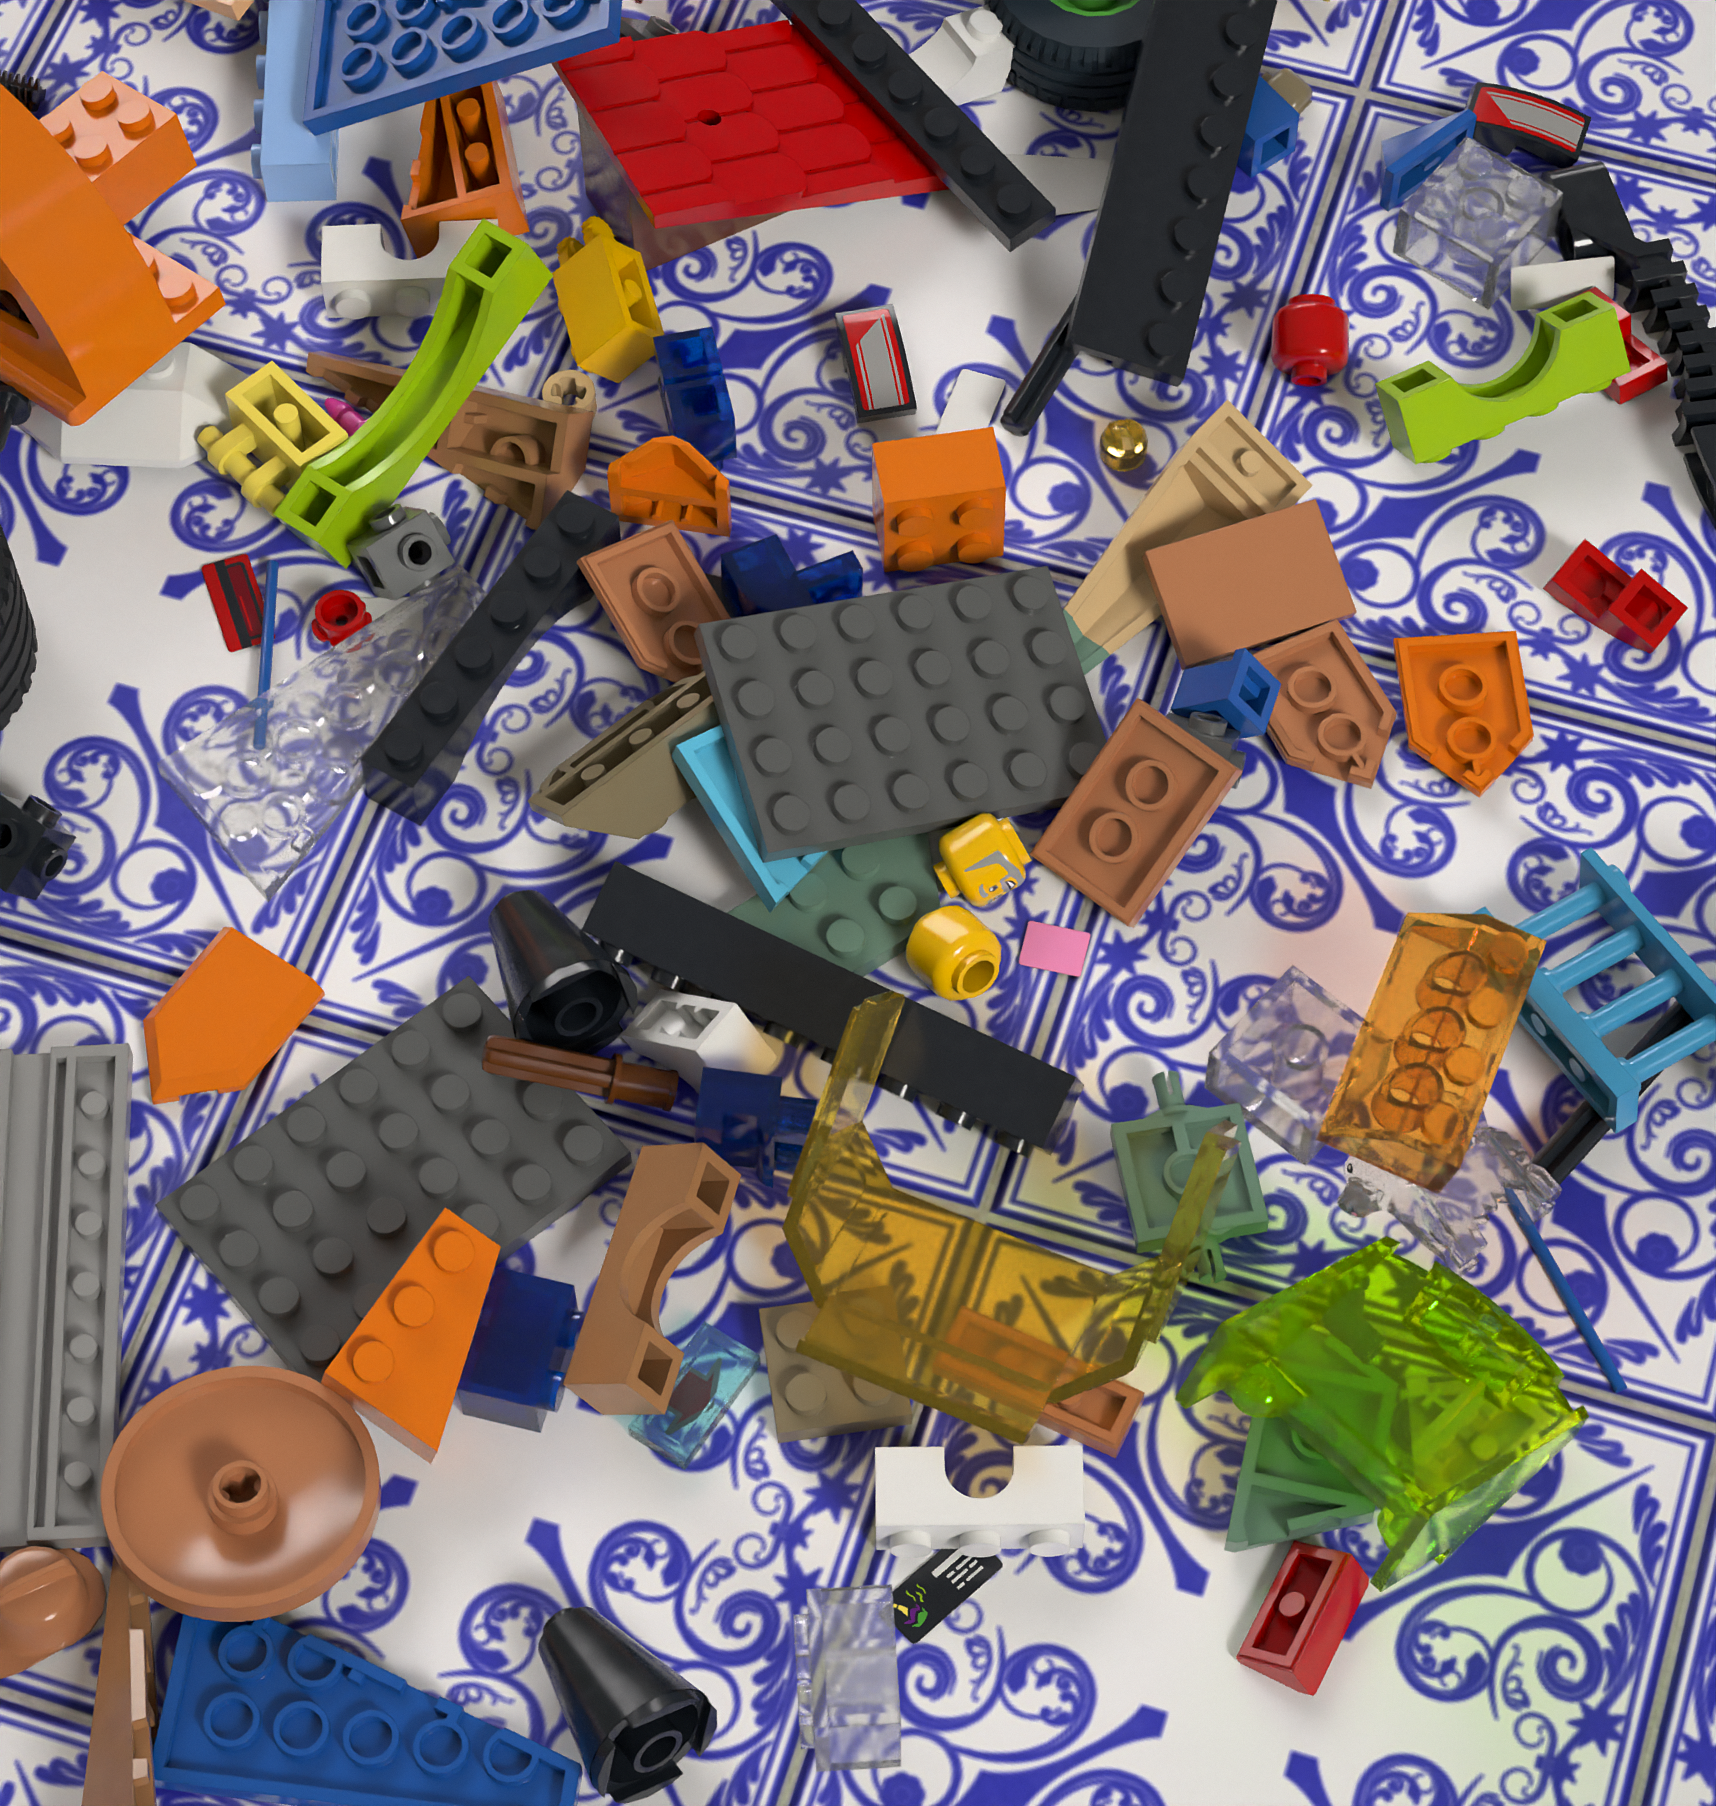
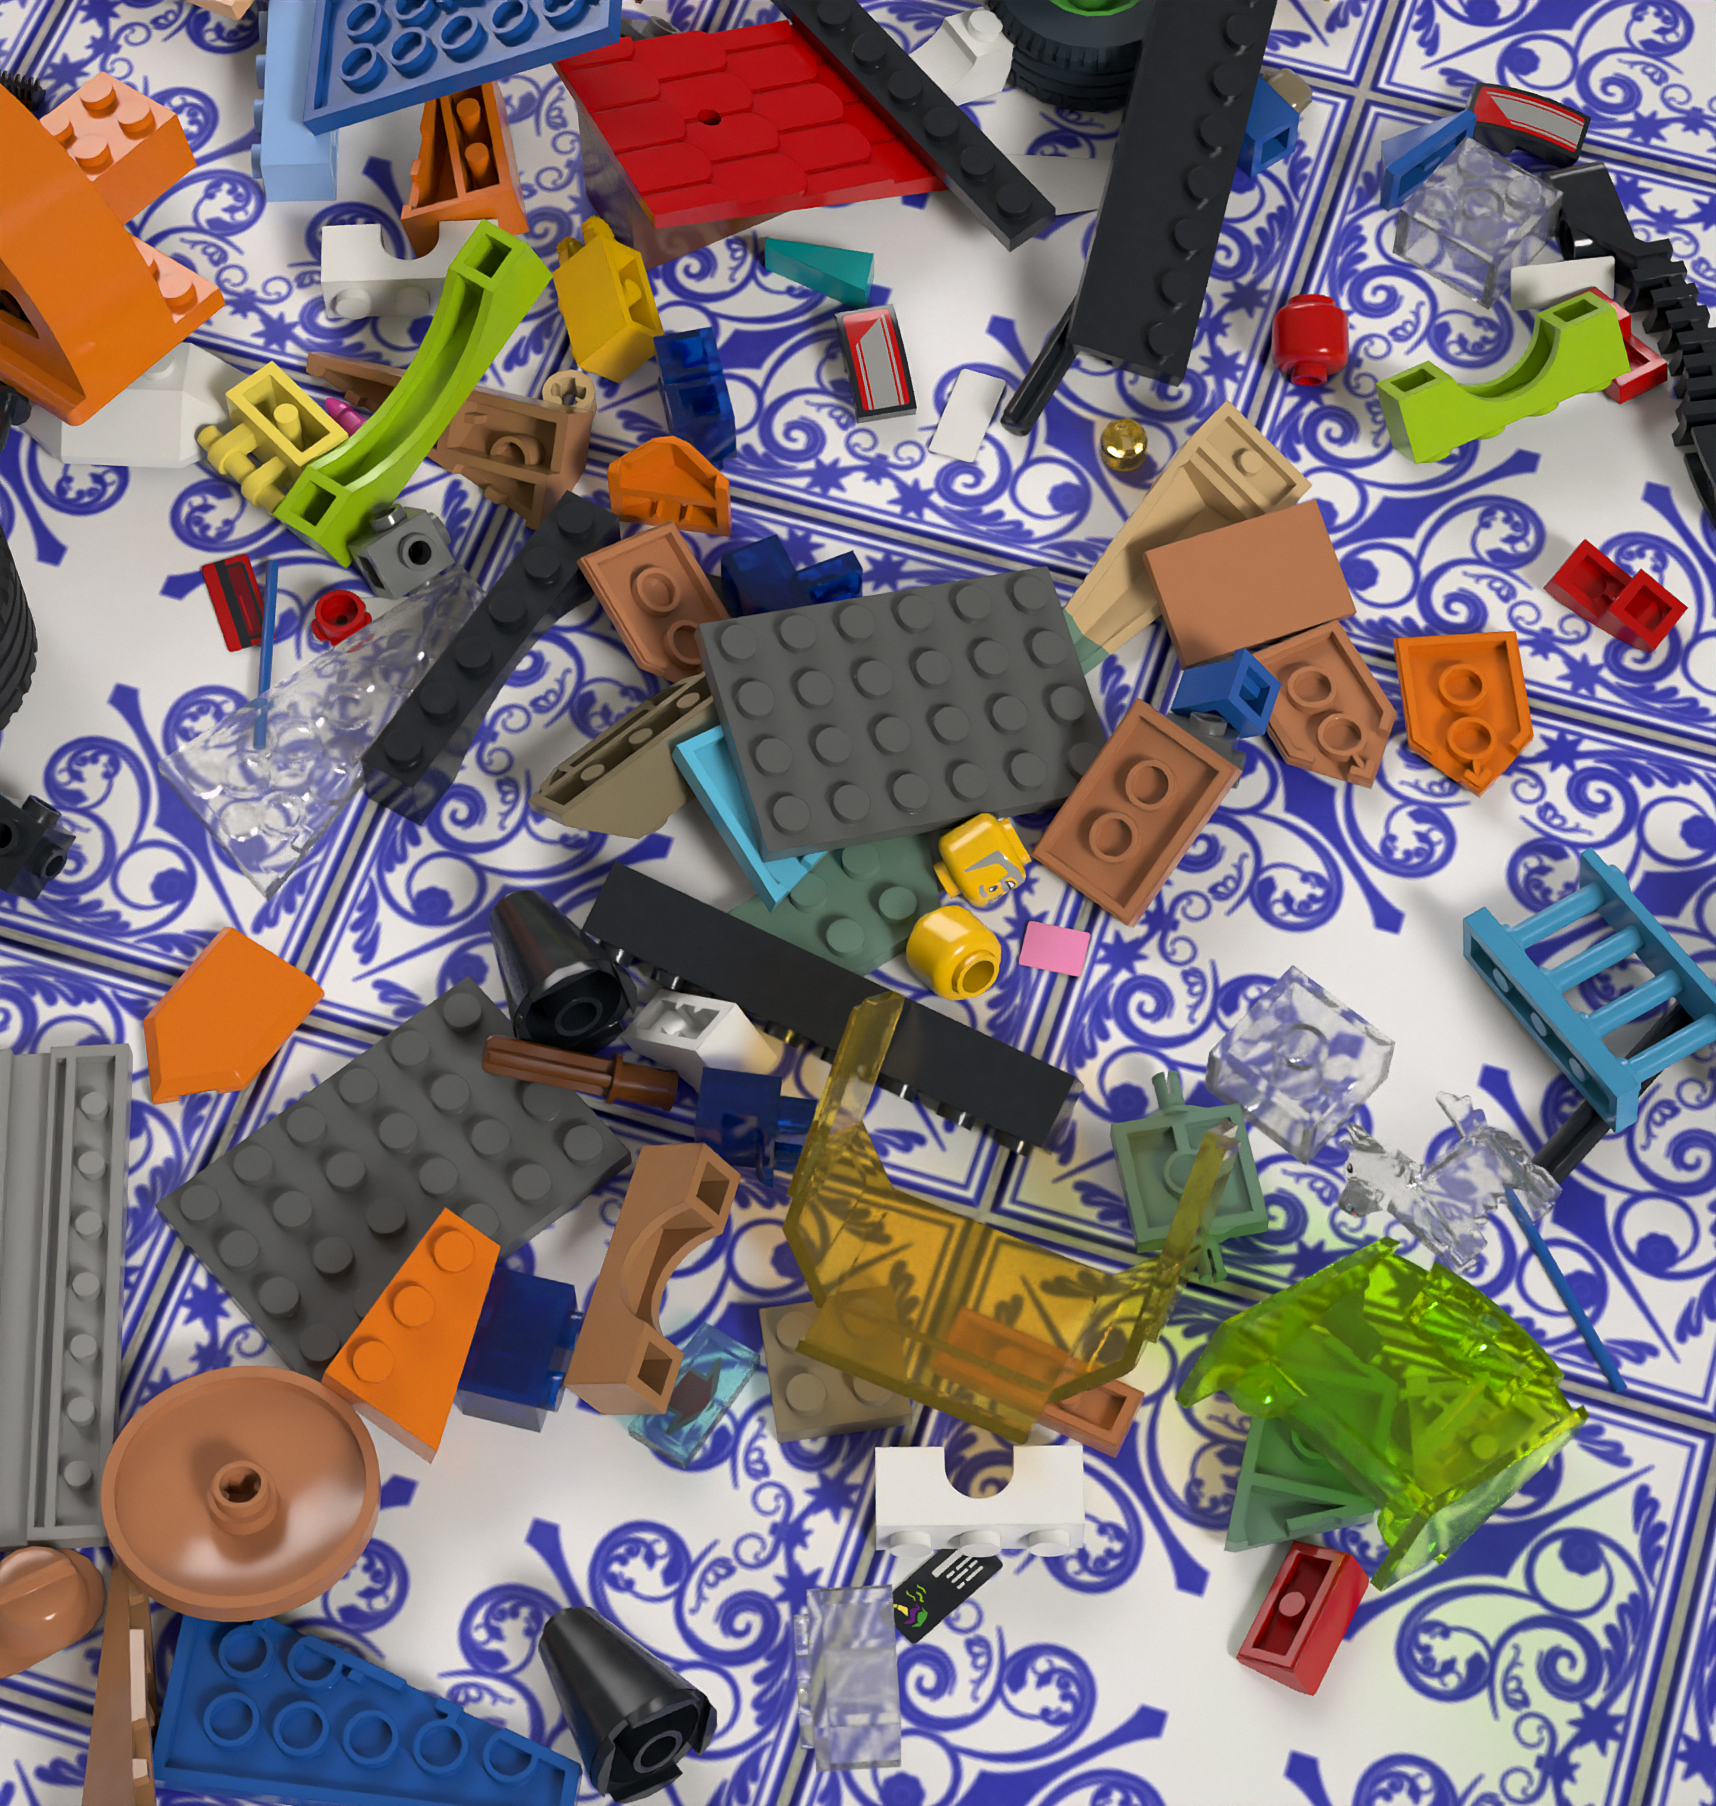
(827, 270): none -> teal piece
(938, 499): orange brick -> none
(1431, 1045): clear orange slope -> none

